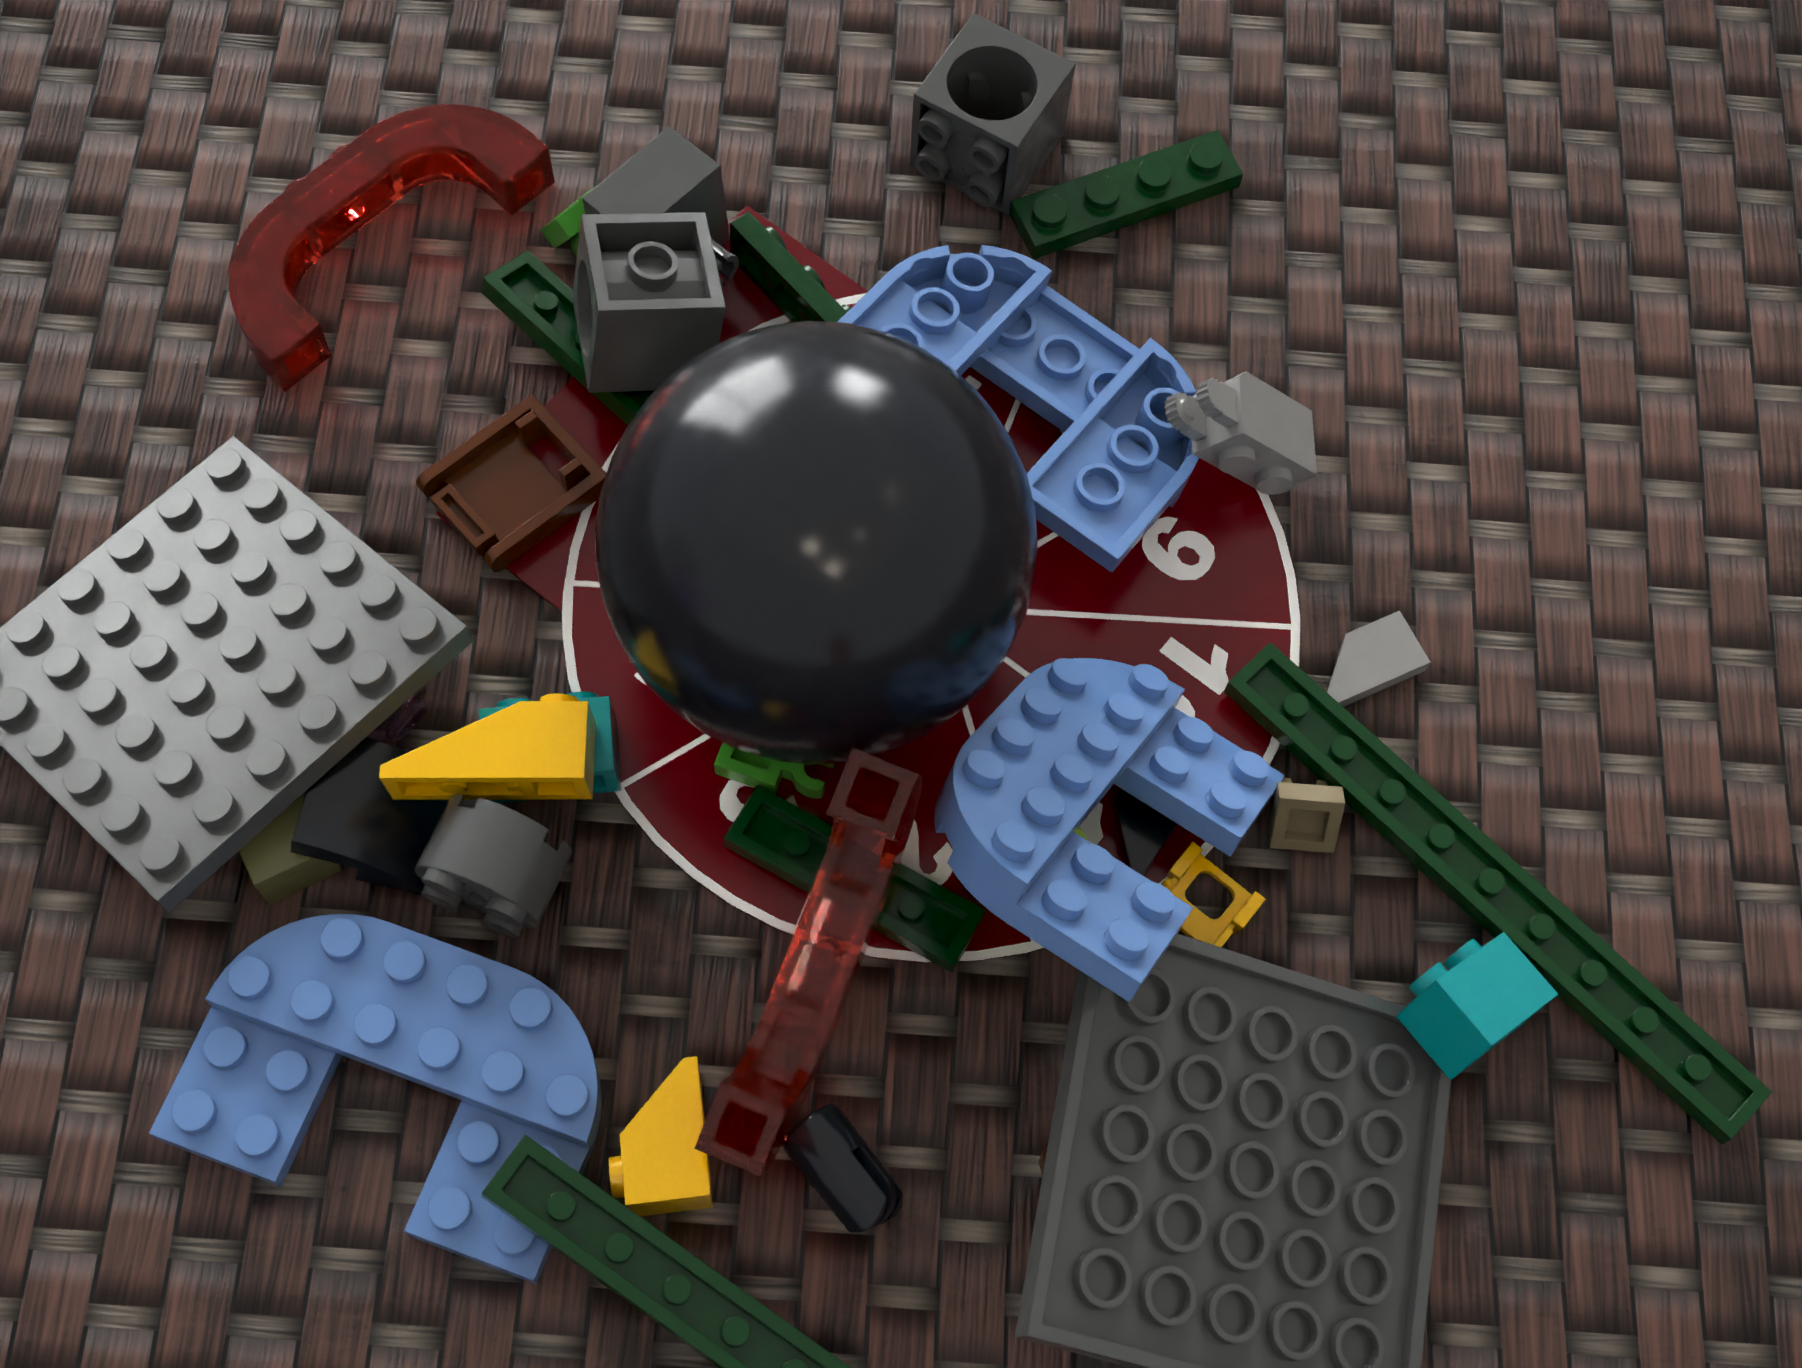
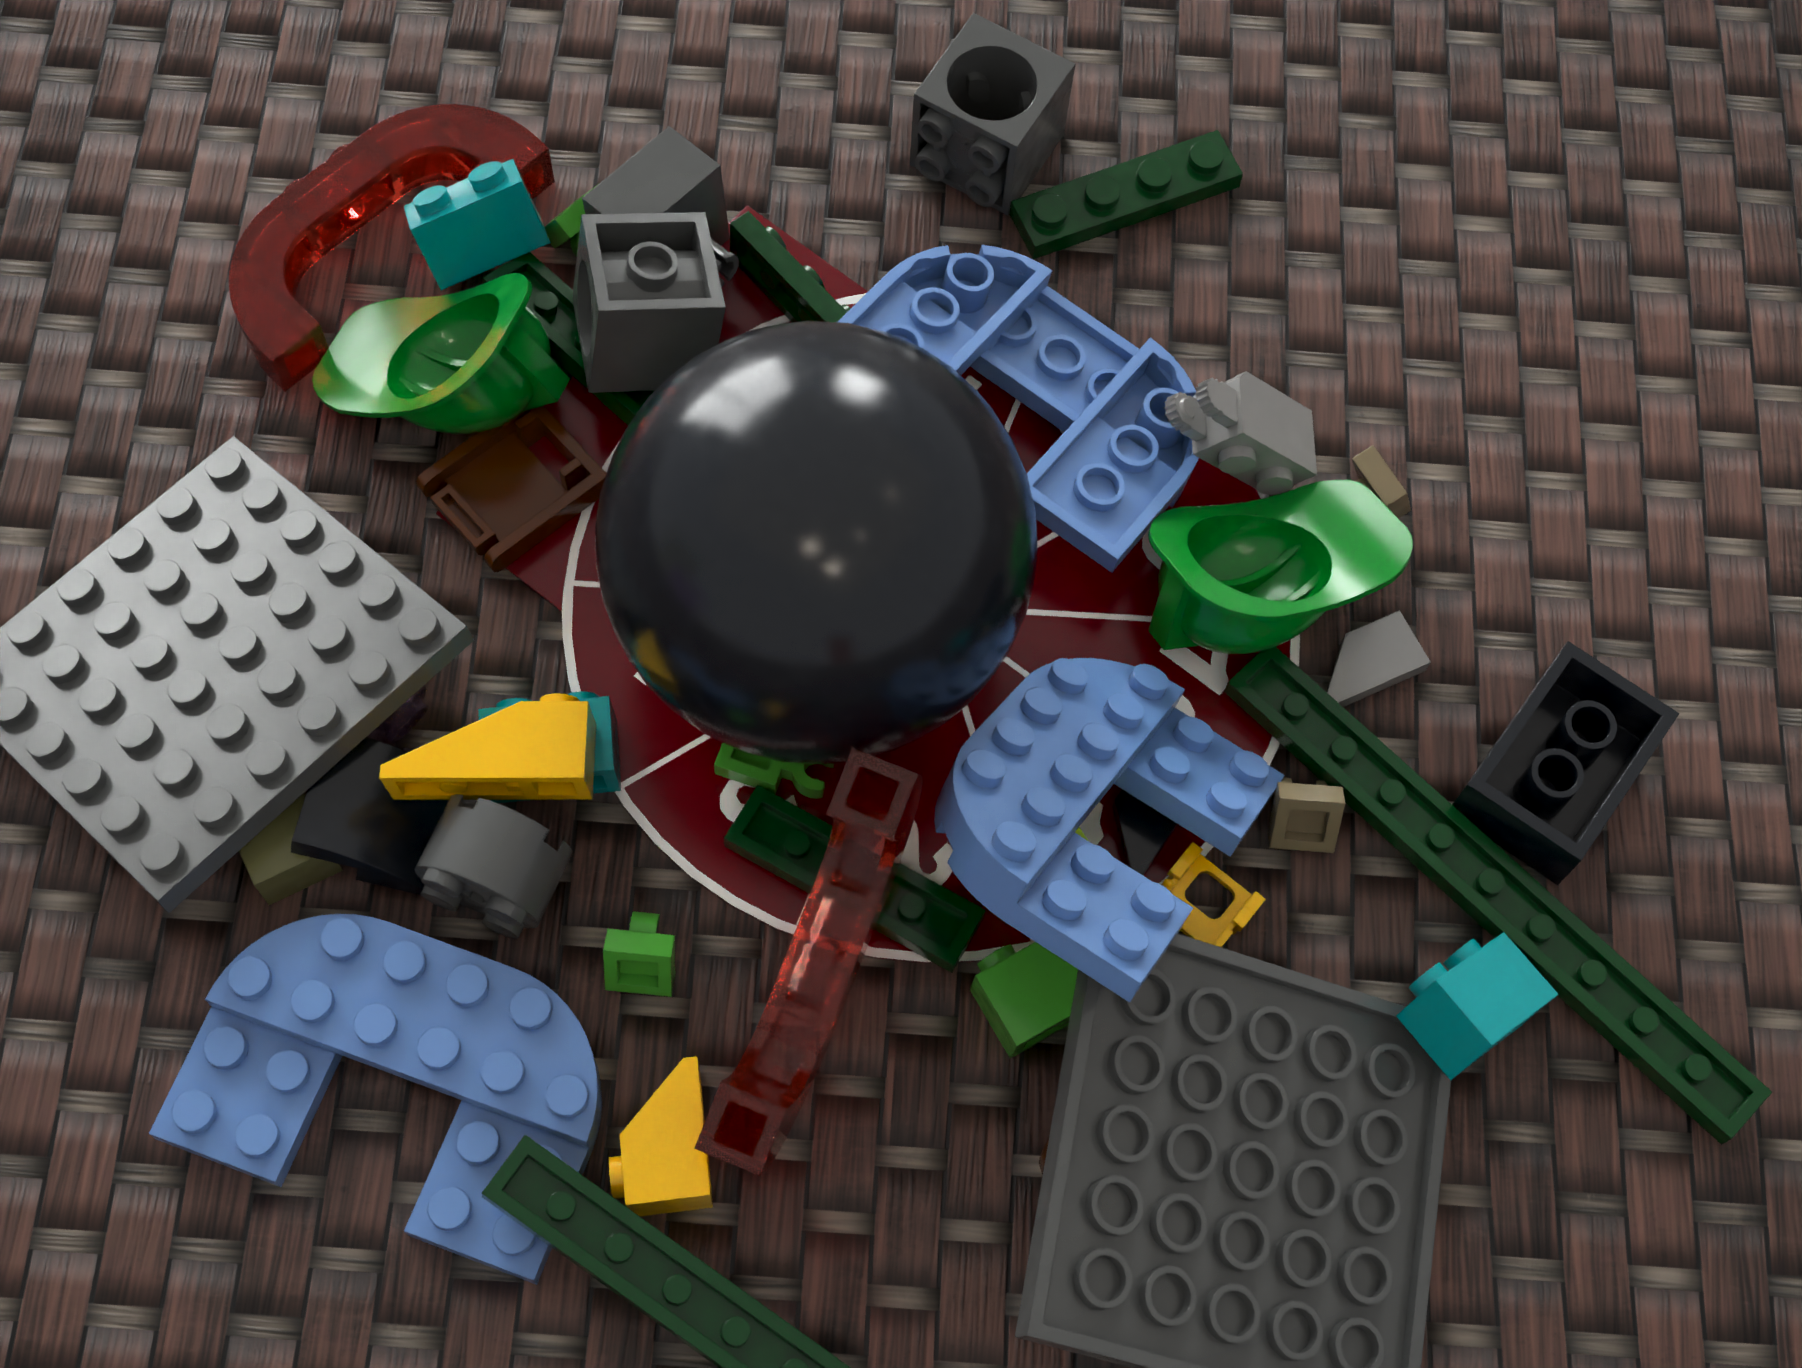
(443, 359): none -> green piece
(475, 223): none -> teal brick
(640, 957): none -> bright green tile
(843, 1169): black arm -> none
(1024, 995): none -> bright green brick
(1271, 565): none -> green piece
(1379, 478): none -> dark tan tile
(1564, 763): none -> black brick

